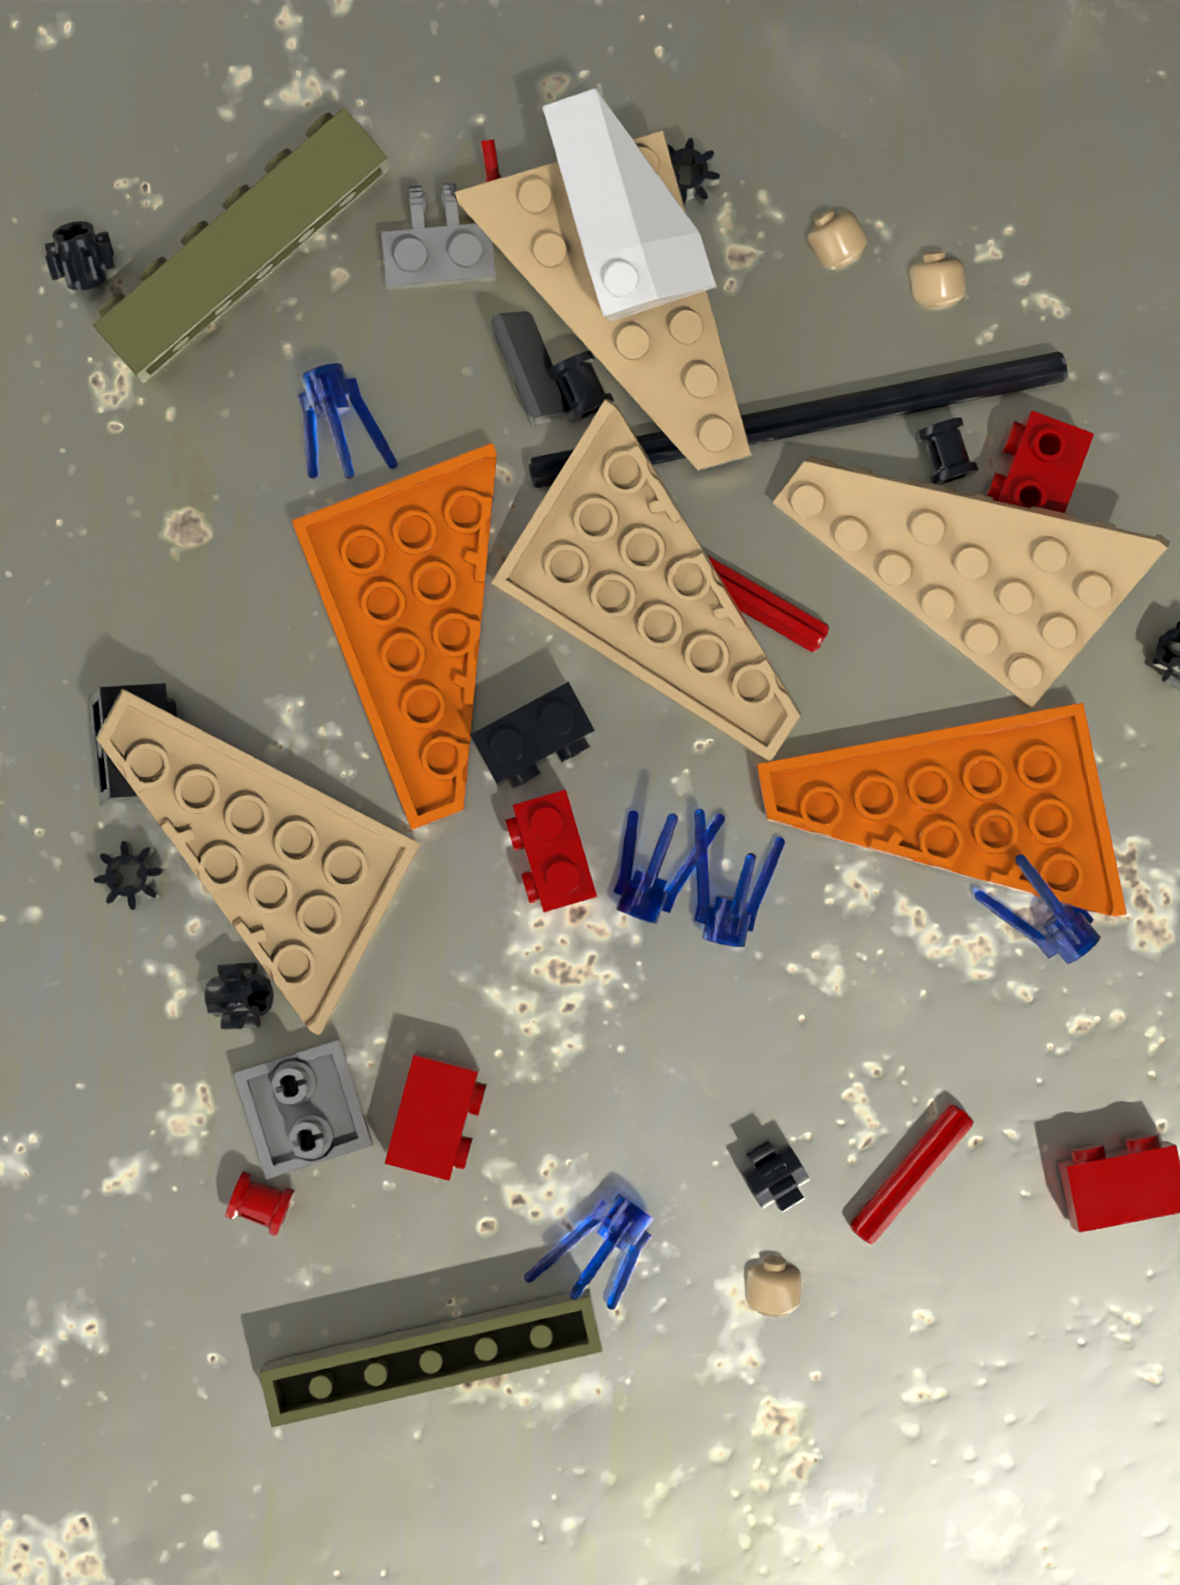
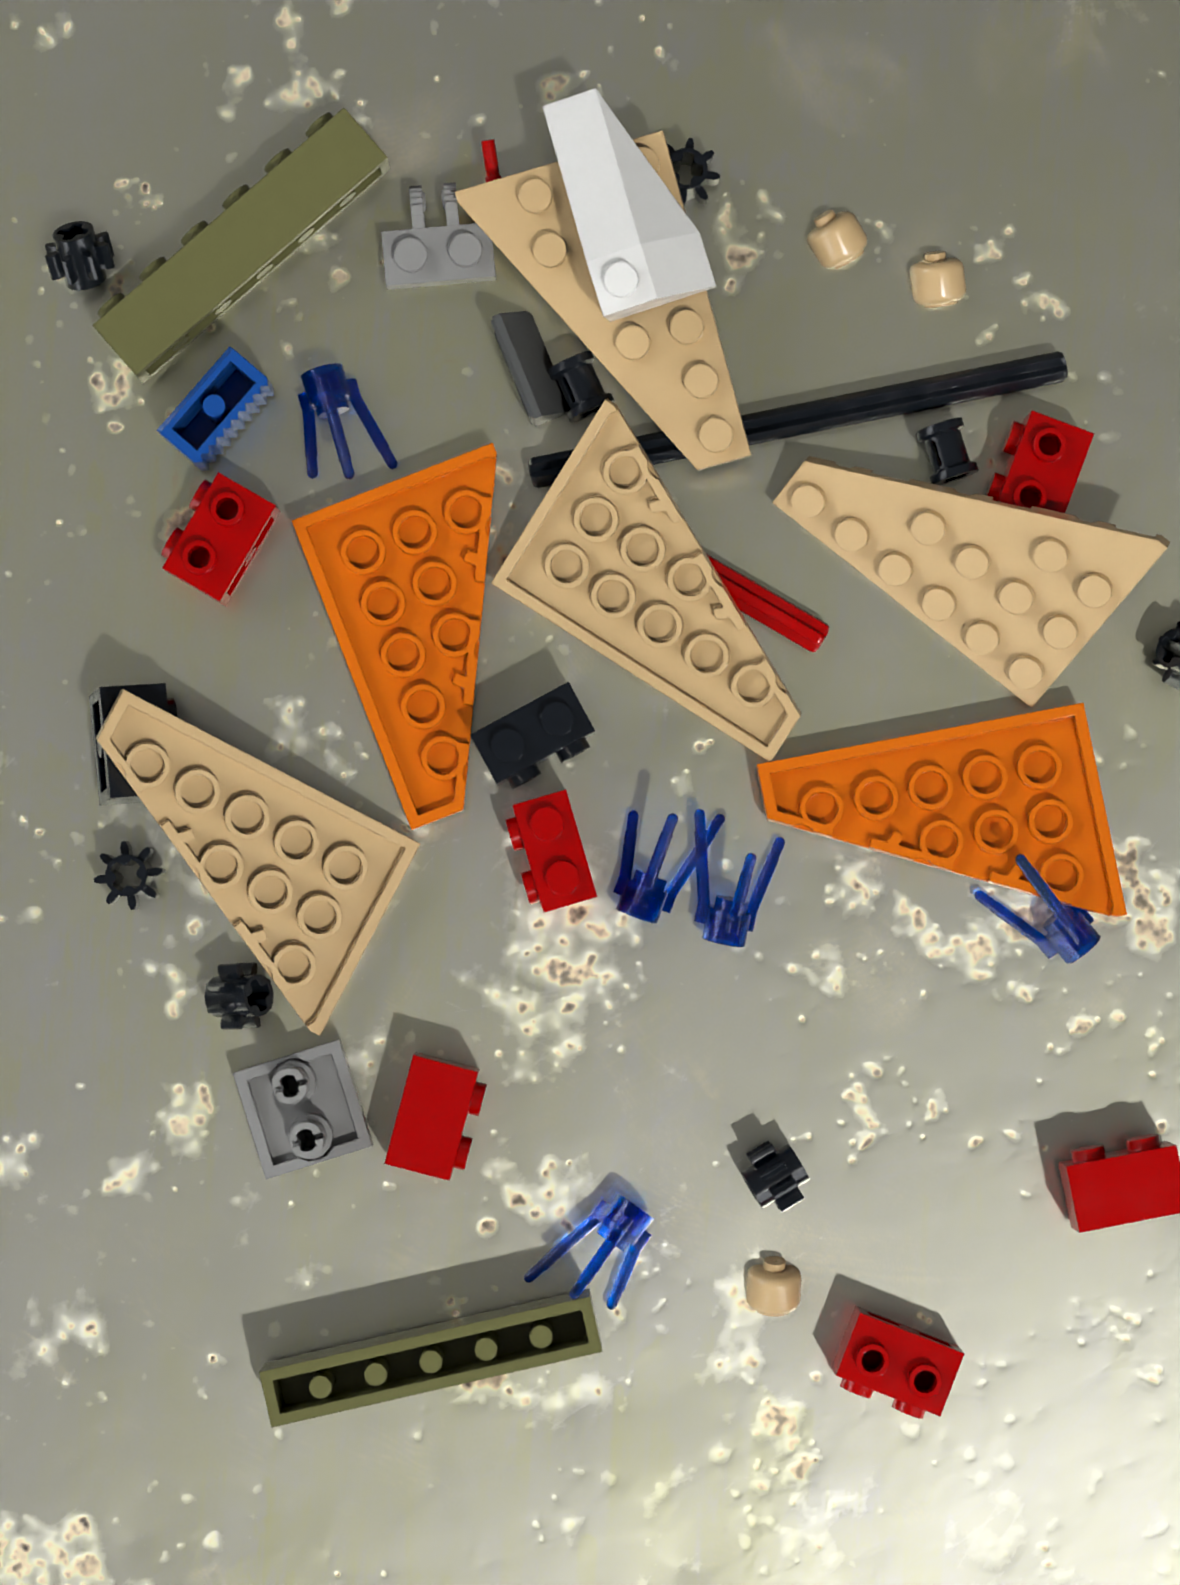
(216, 409): none -> blue brick
(219, 537): none -> red brick
(259, 1203): red bush -> none
(897, 1363): none -> red brick
(911, 1174): red axle -> none

